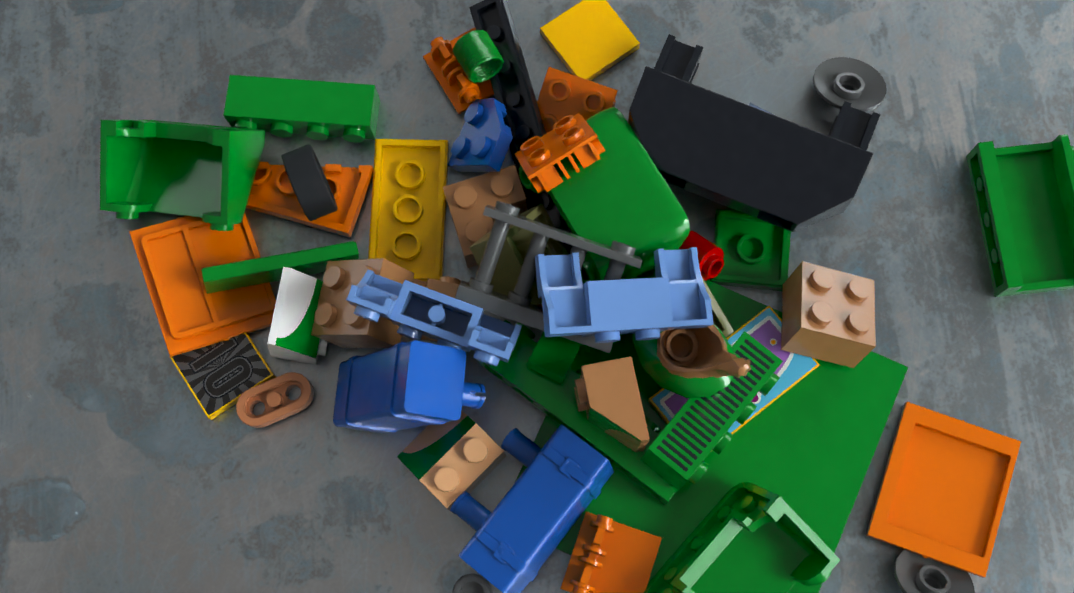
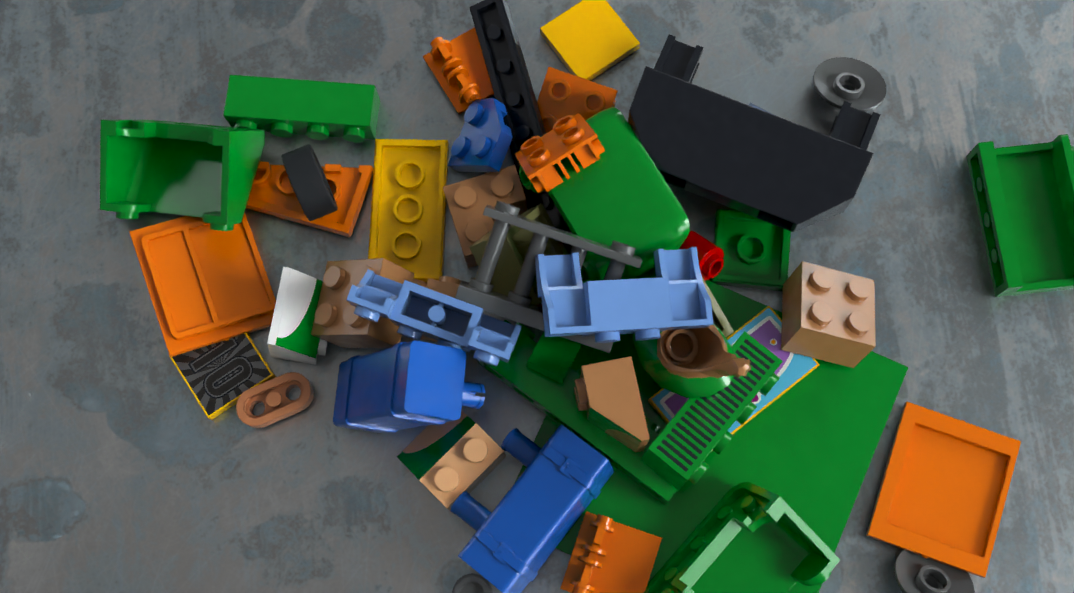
(270, 268): green tile -> none
(478, 56): green piece -> none

